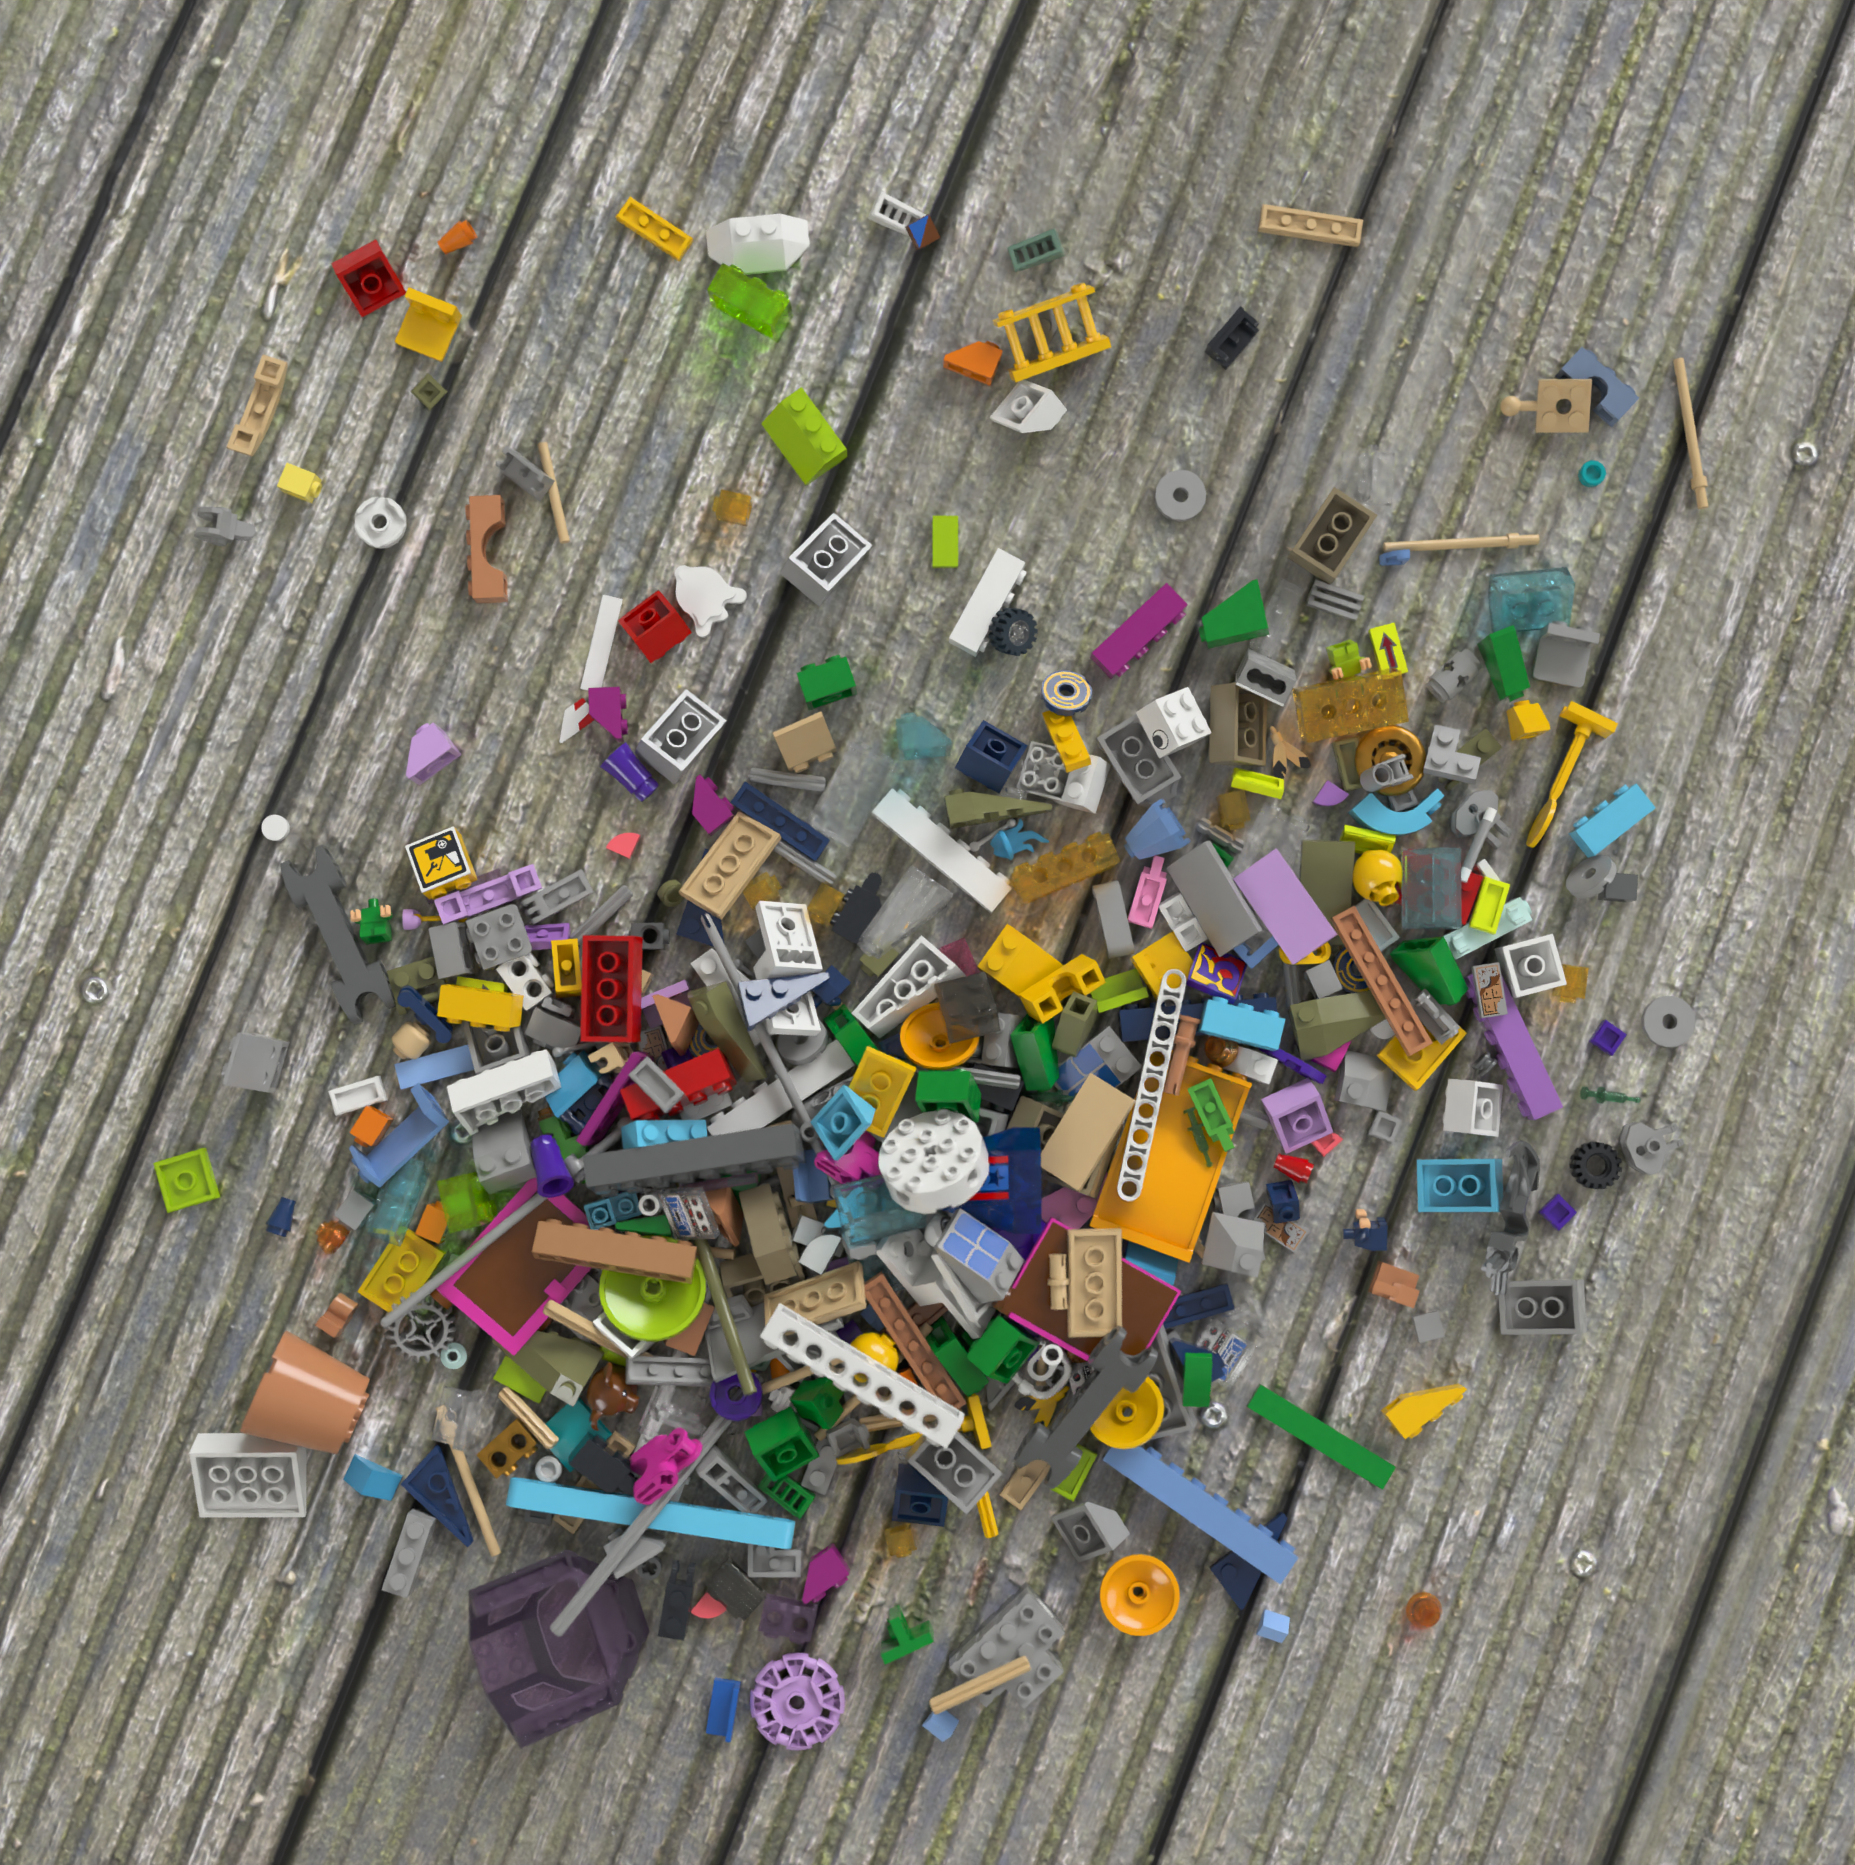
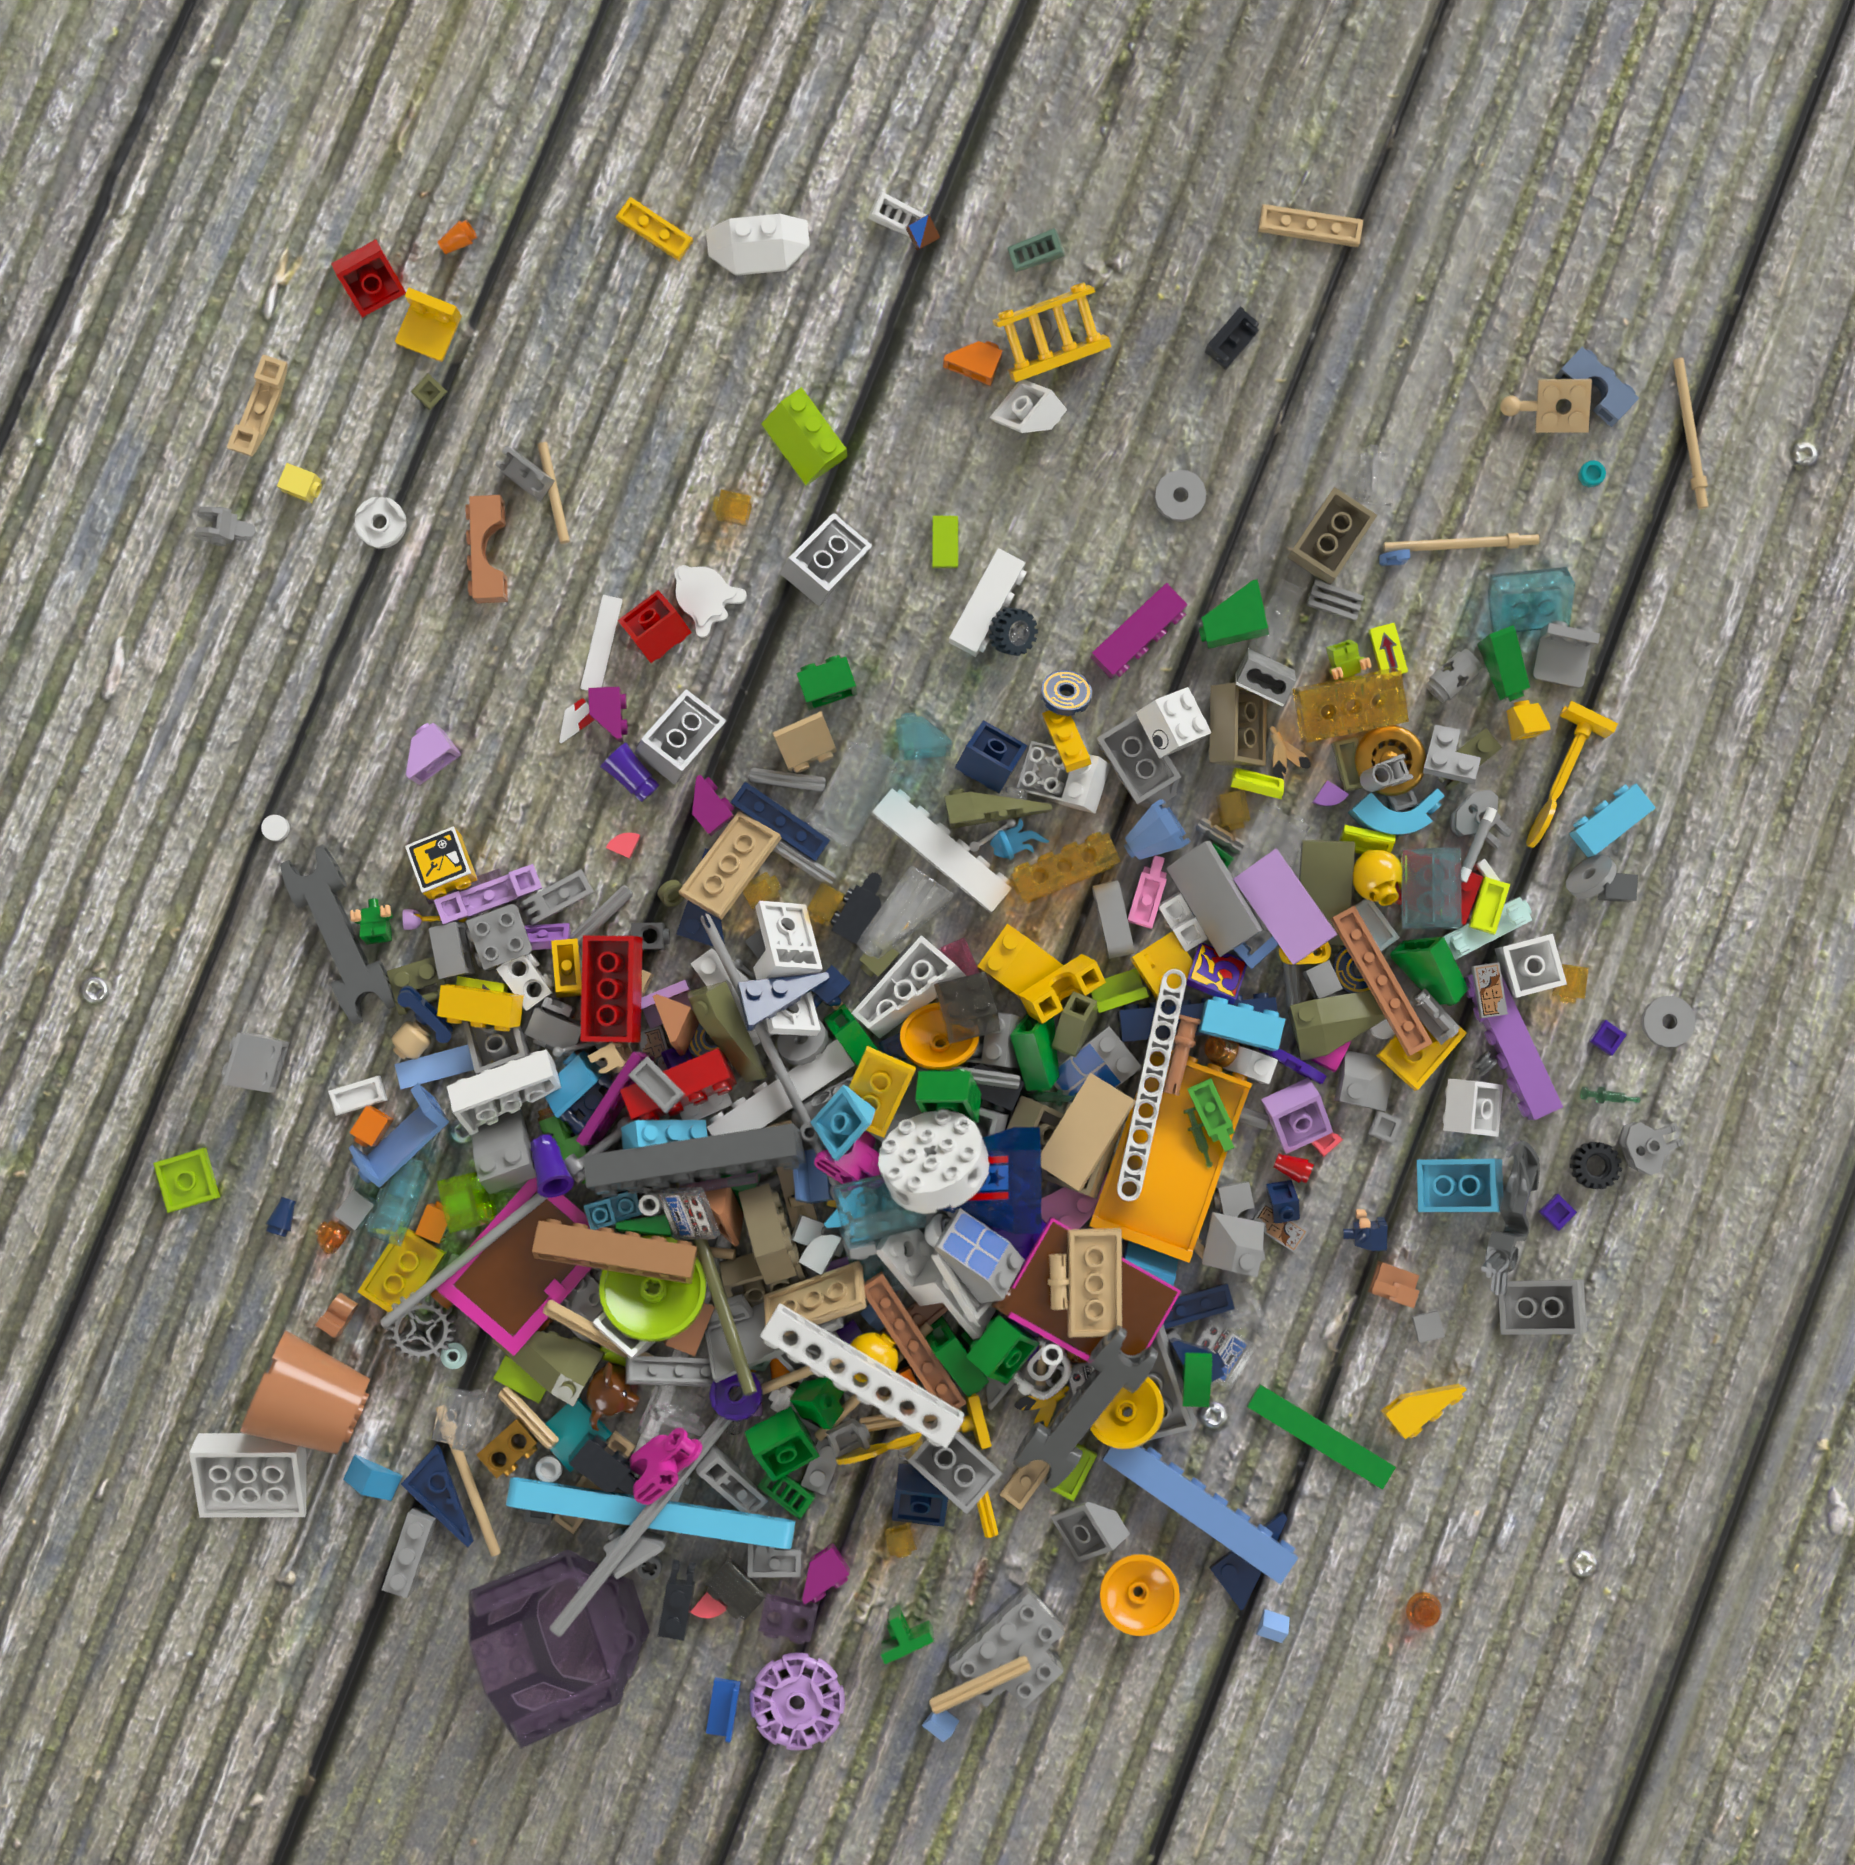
(750, 301): clear neon green brick -> none

